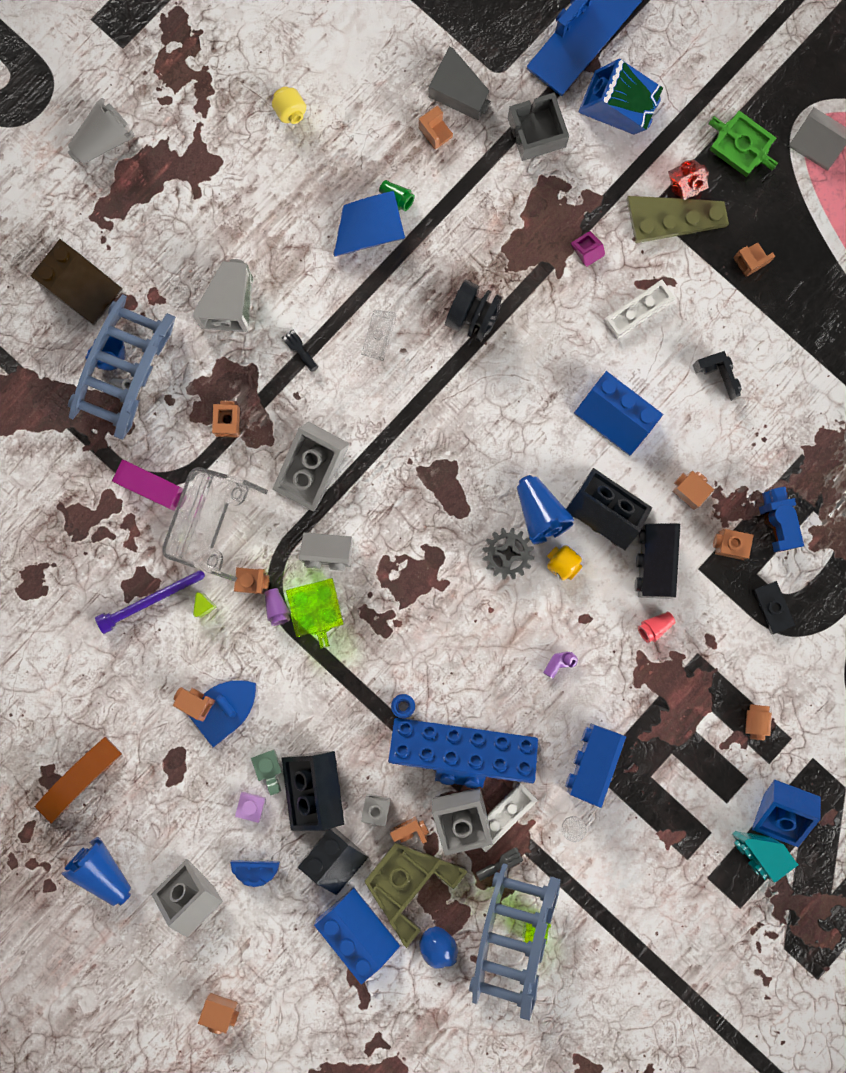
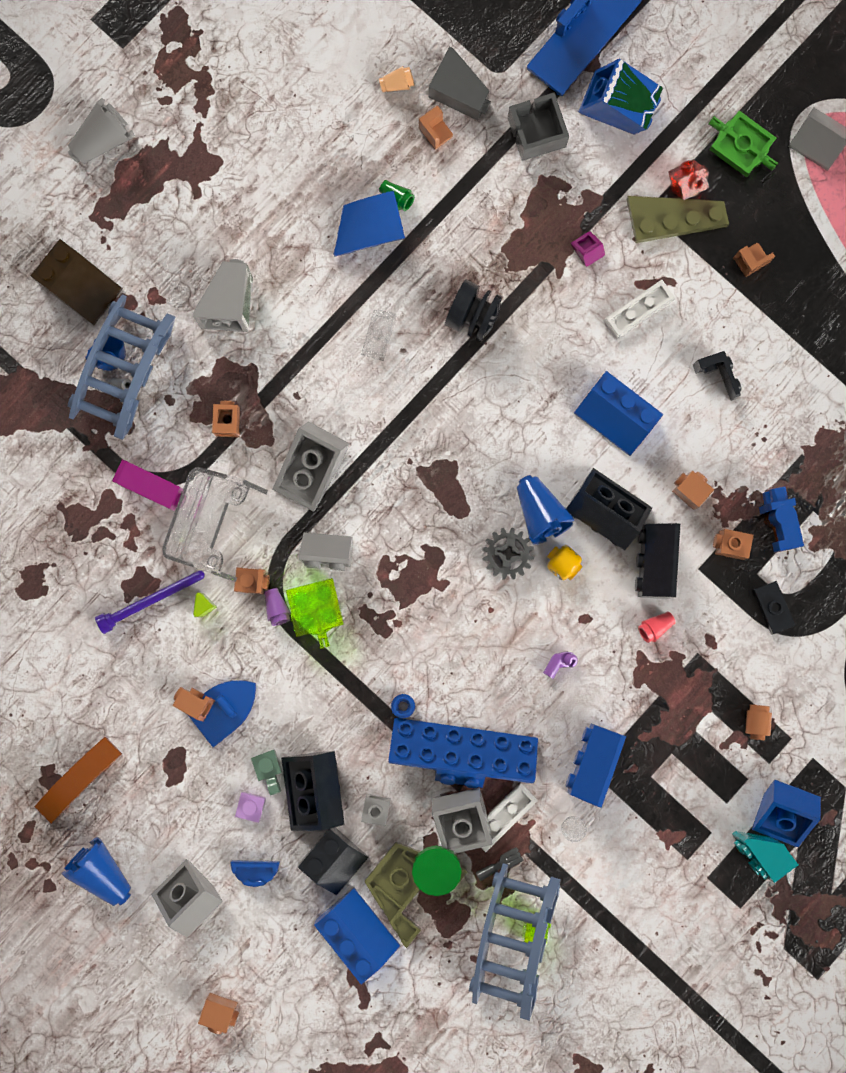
(288, 105): light yellow head -> none
(296, 345): black piece -> none
(397, 80): none -> light nougat cone
(405, 830): nougat bracket -> none
(436, 870): none -> green tile
(438, 948): blue hair -> none

